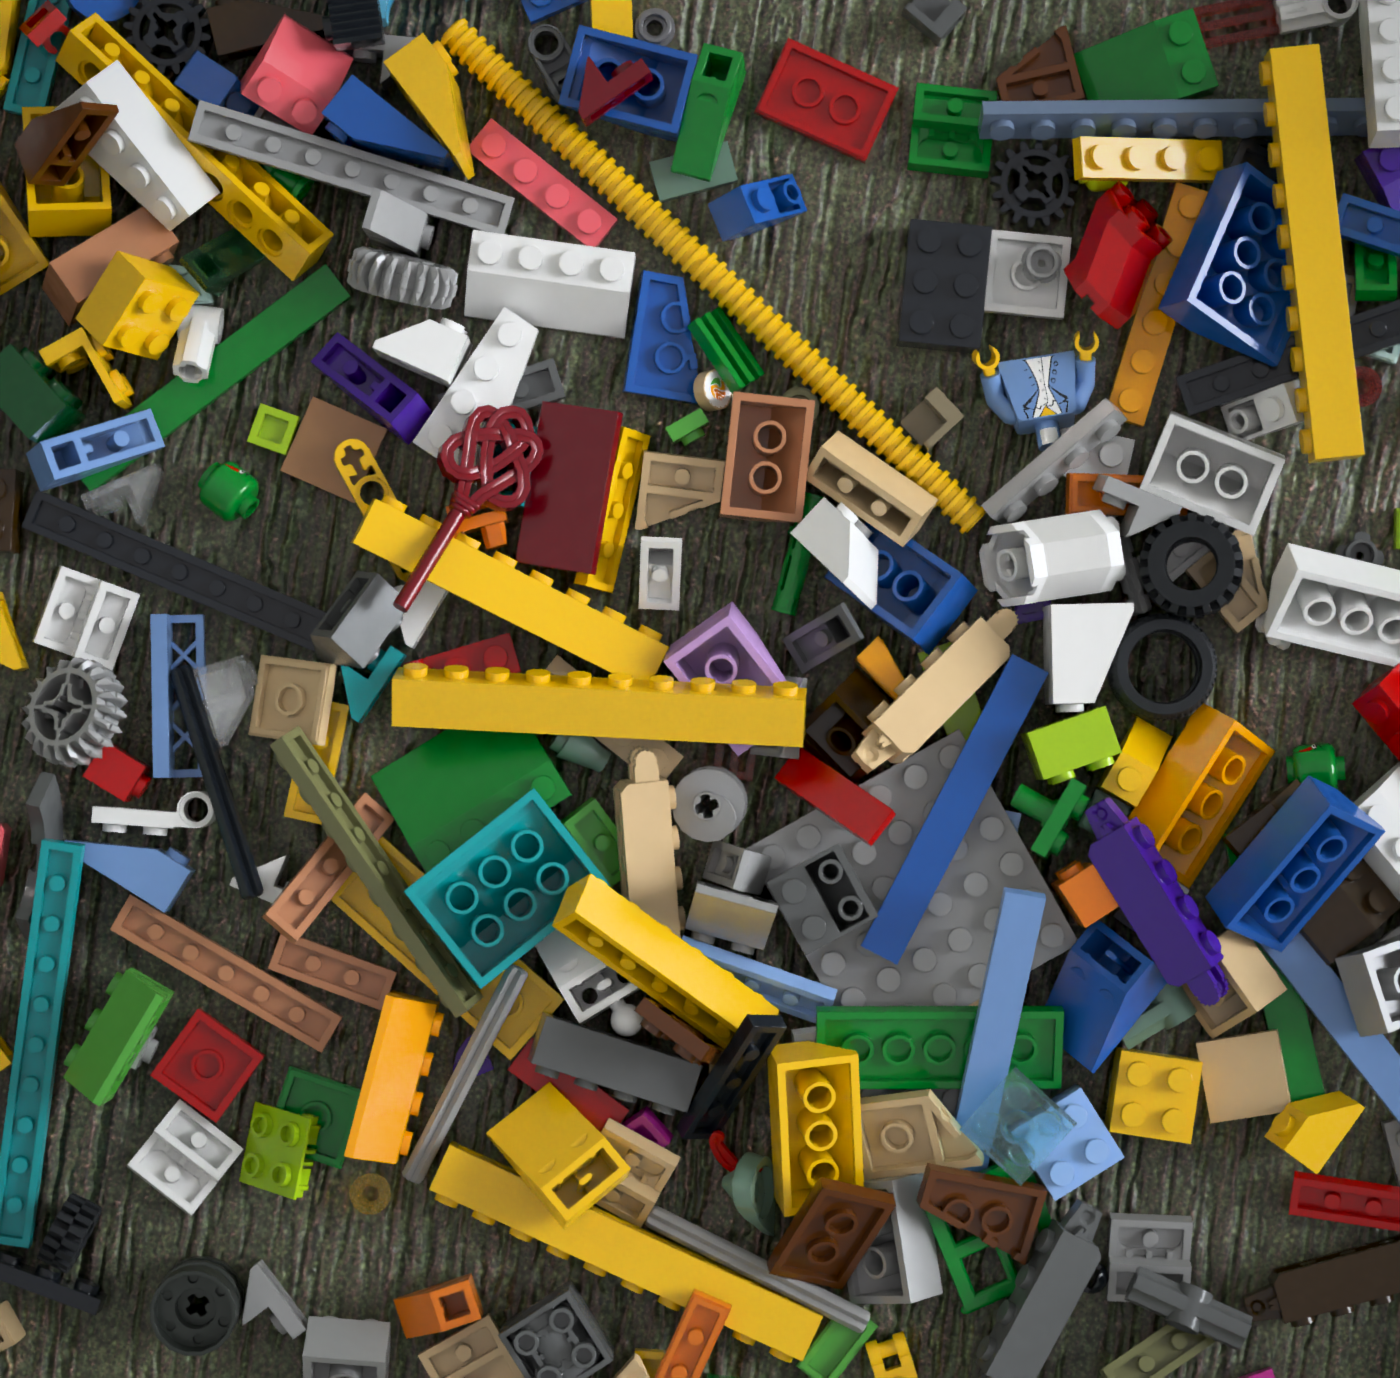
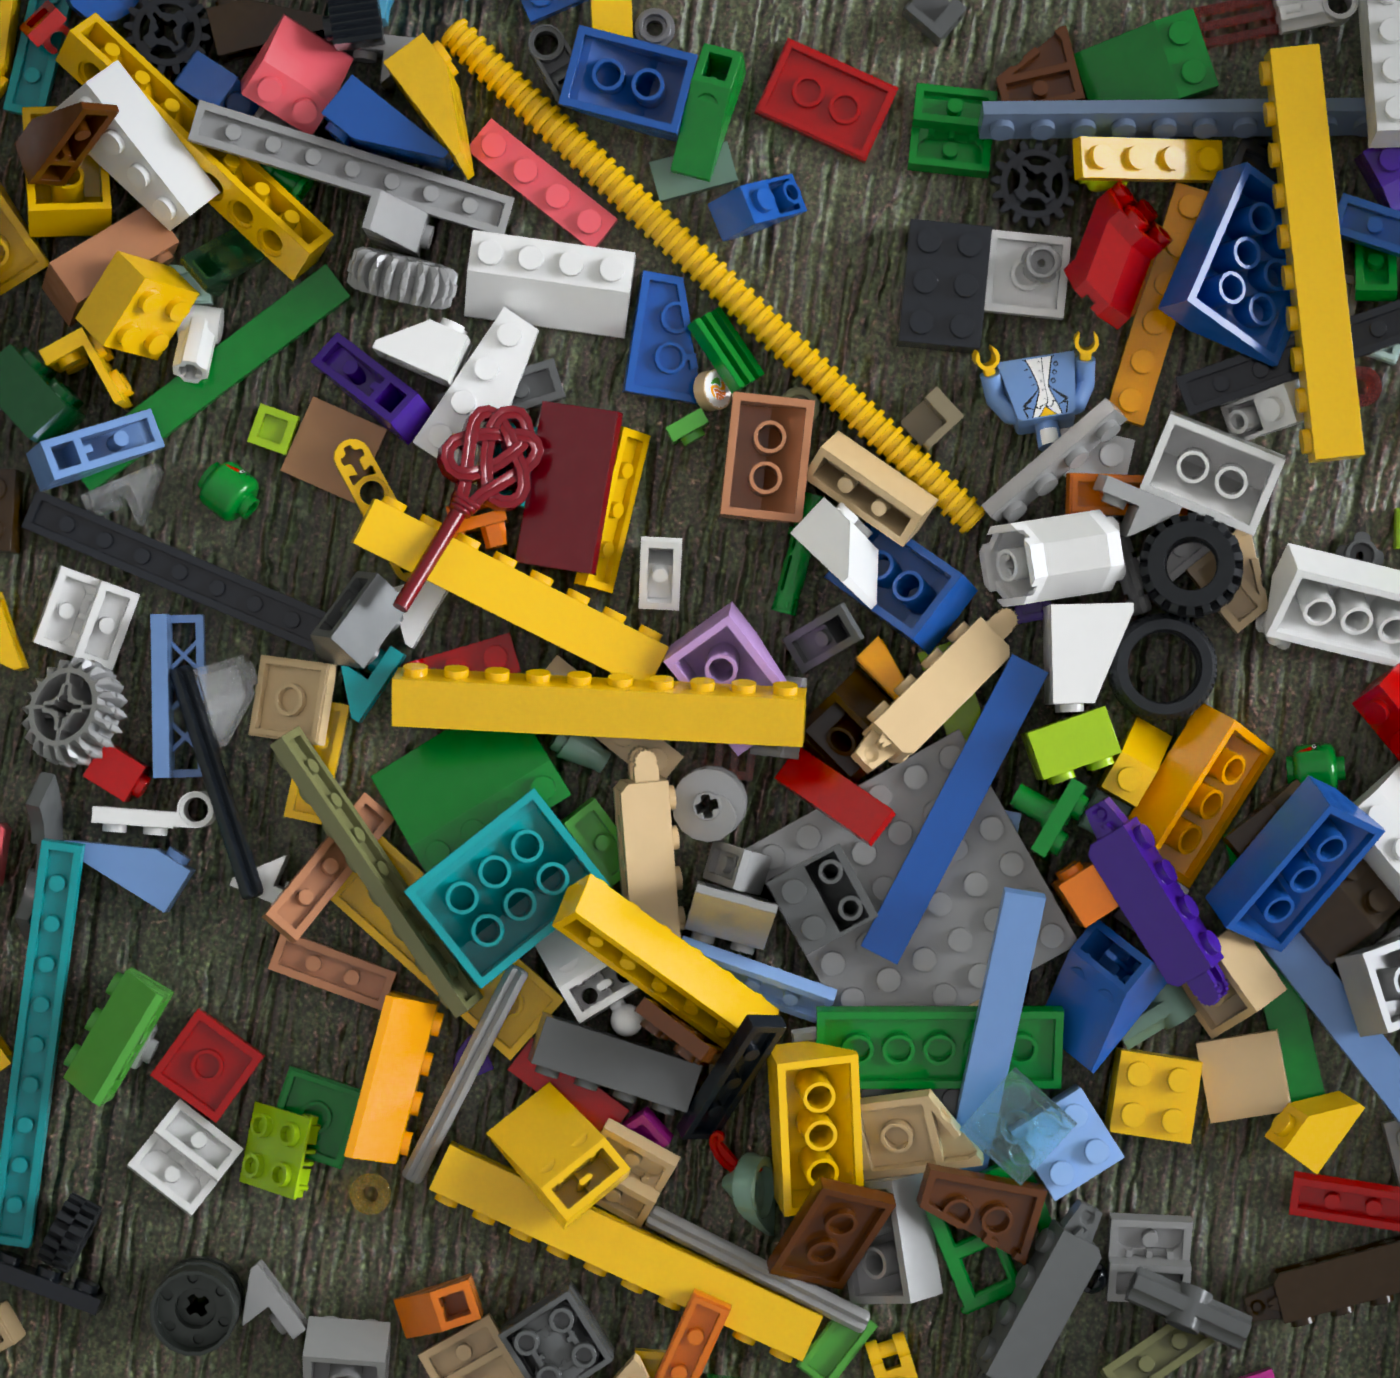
(226, 973): nougat plate -> none
(602, 96): dark red slope -> none
(676, 485): tan wing -> none

